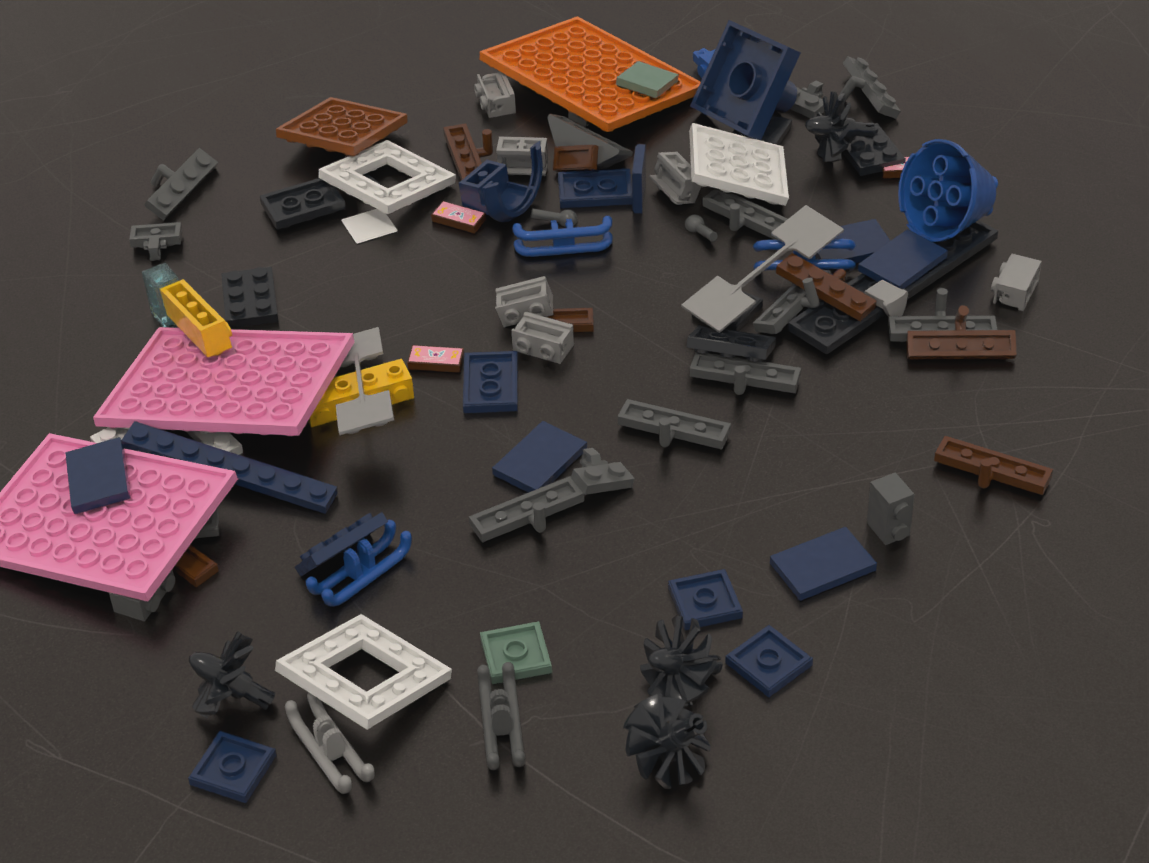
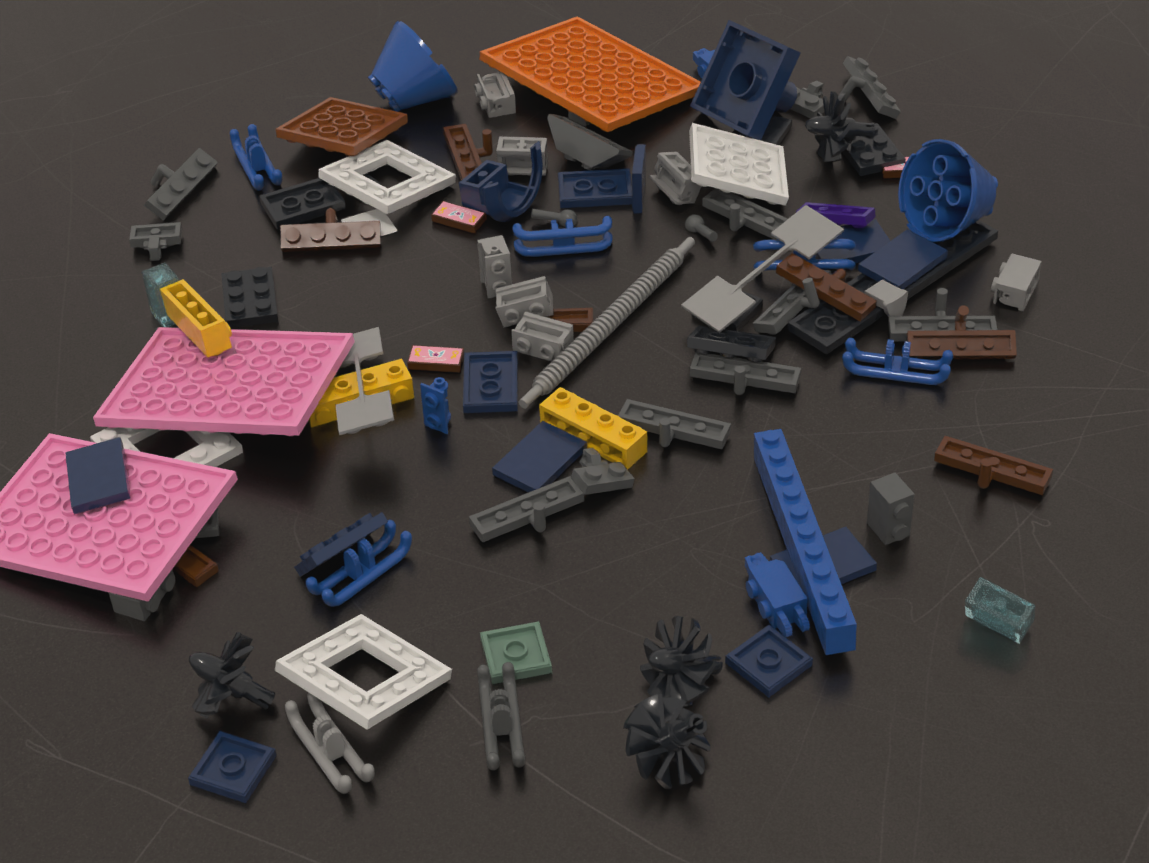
(250, 473): dark blue plate -> none
(254, 158): none -> blue piece
(331, 235): none -> plate
(408, 73): none -> blue cone
(435, 405): none -> blue hinge
(494, 264): none -> light grey hinge
(575, 158): reddish brown tile -> none
(605, 432): none -> yellow brick
(606, 323): none -> light grey hose
(647, 79): sand green tile -> none
(706, 598): dark blue tile -> none
(776, 593): none -> blue hinge
(805, 543): none -> blue brick
(843, 214): none -> dark purple plate
(896, 366): none -> blue piece
(1000, 610): none -> clear light blue brick

